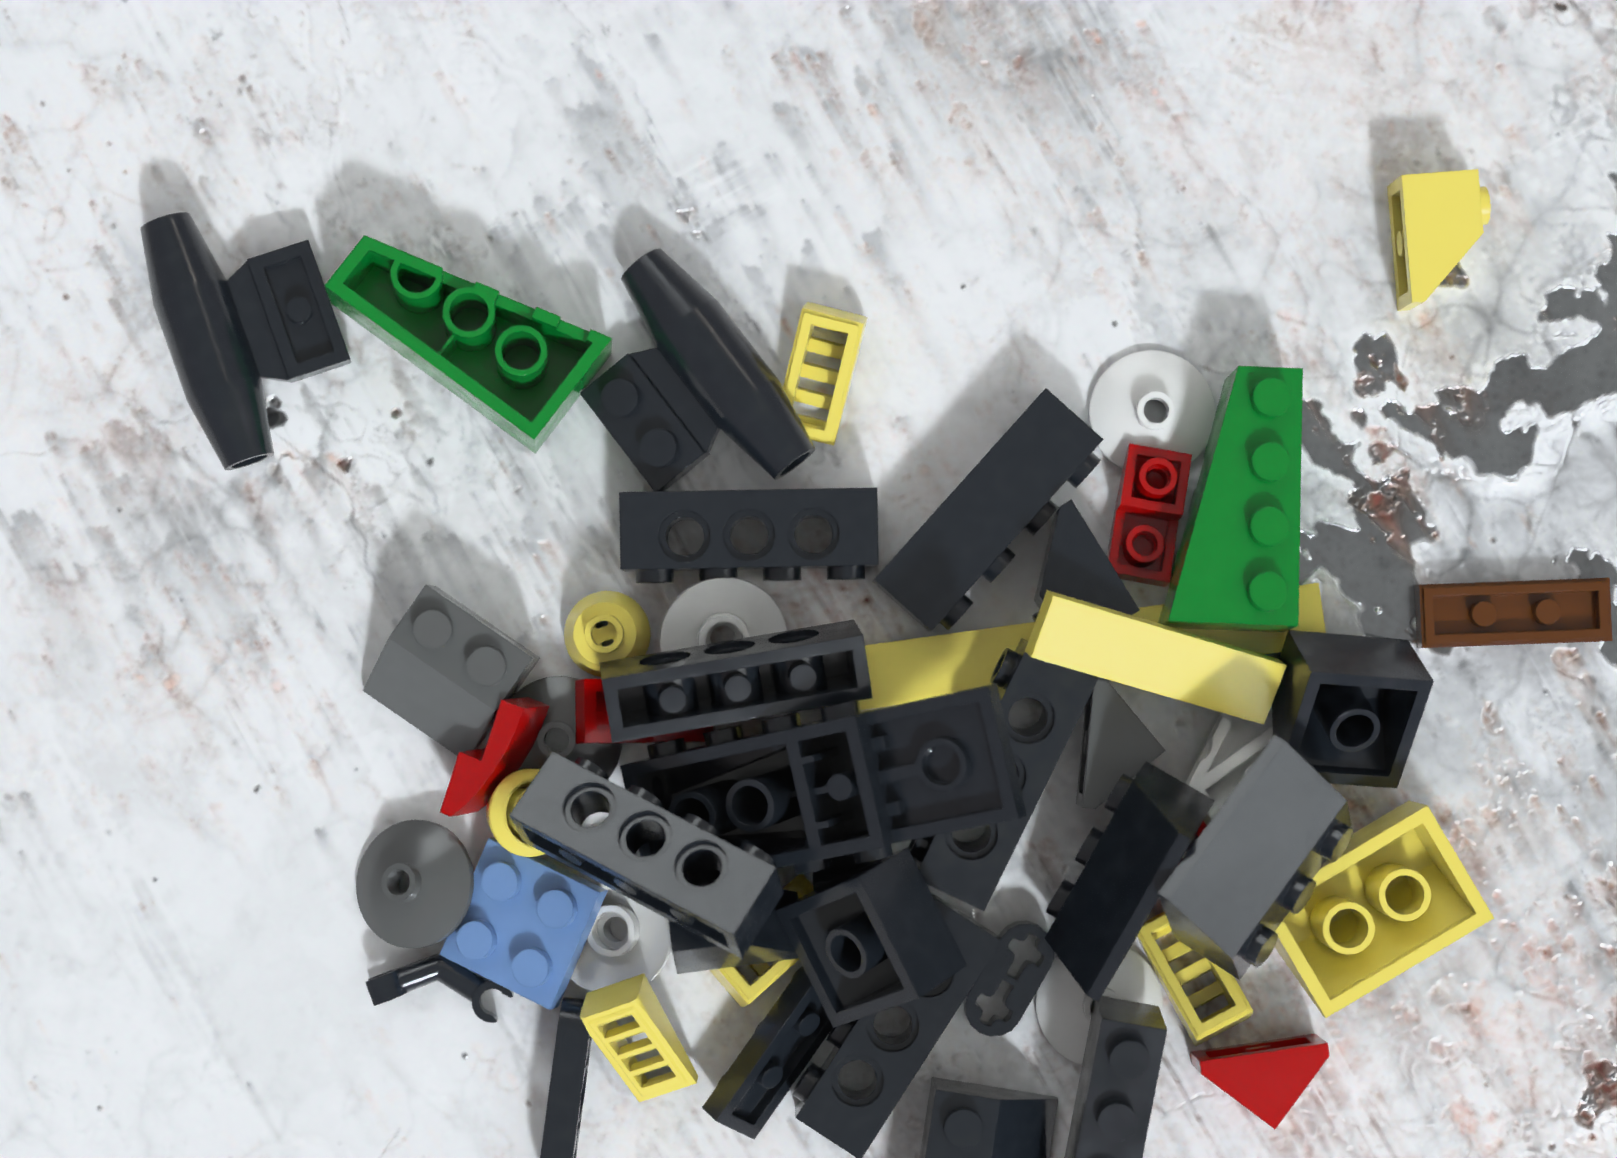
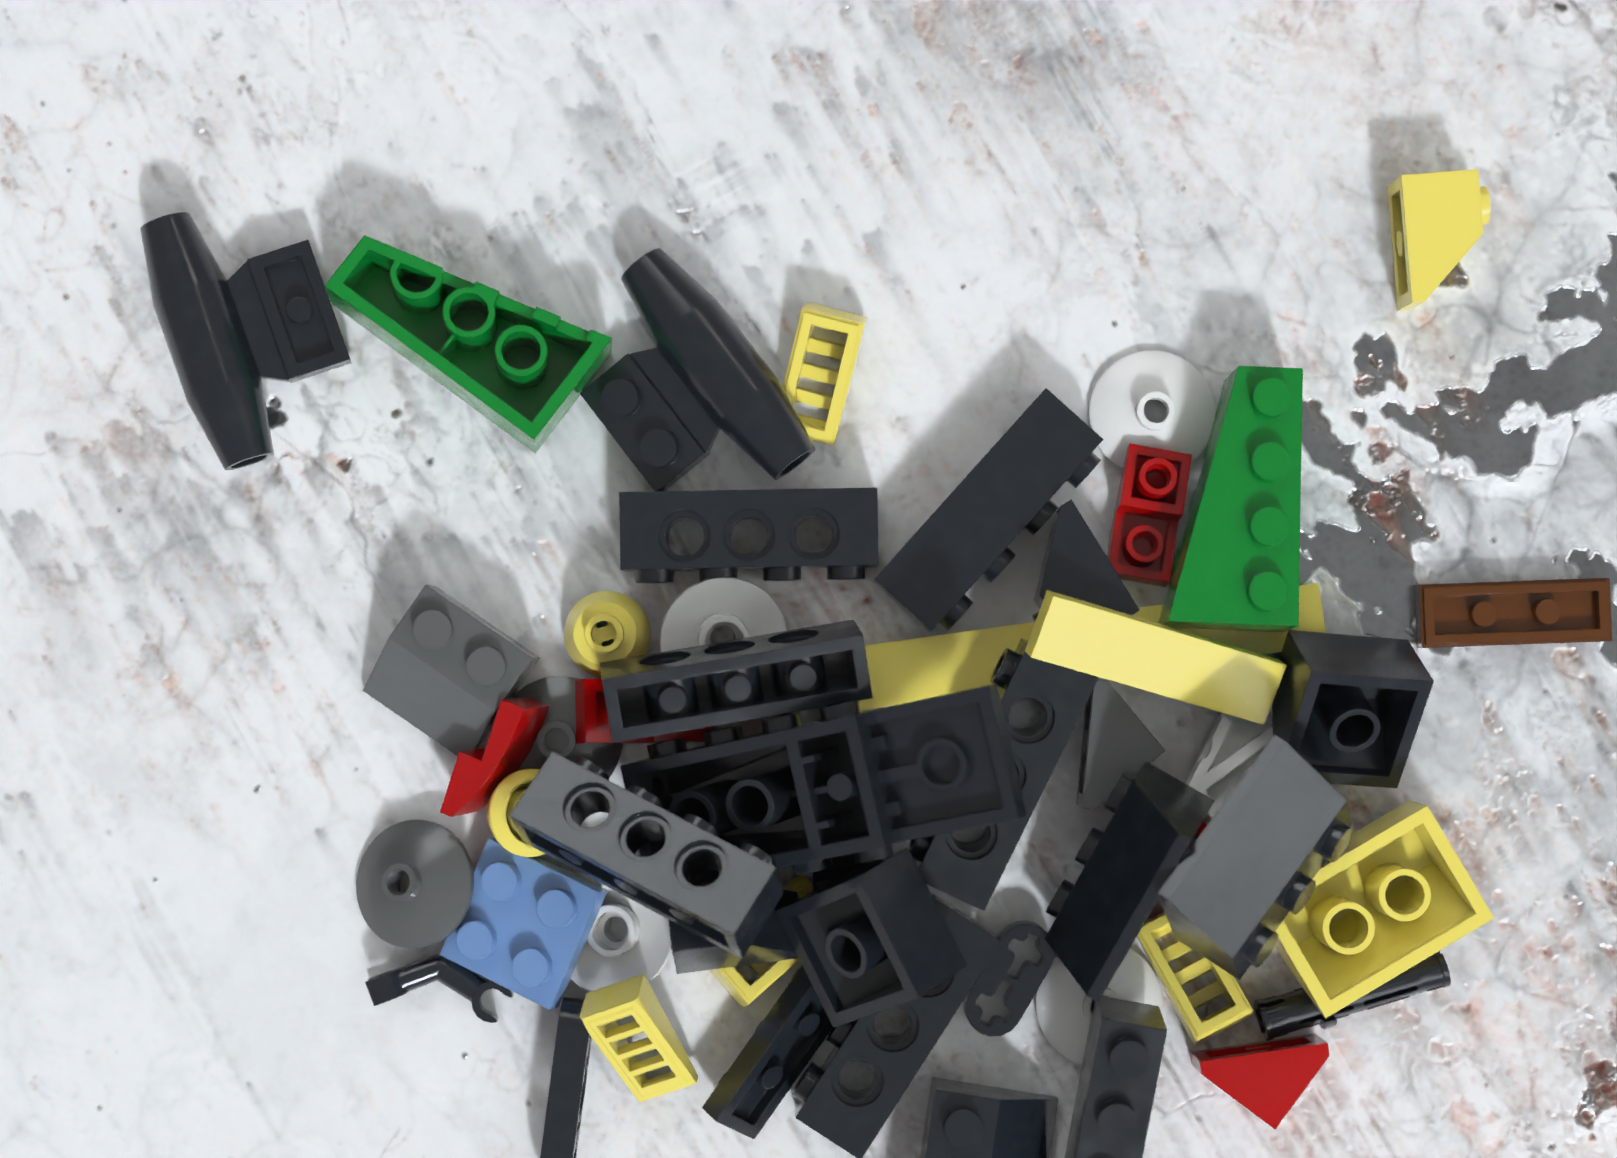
(1296, 1010): none -> black pin

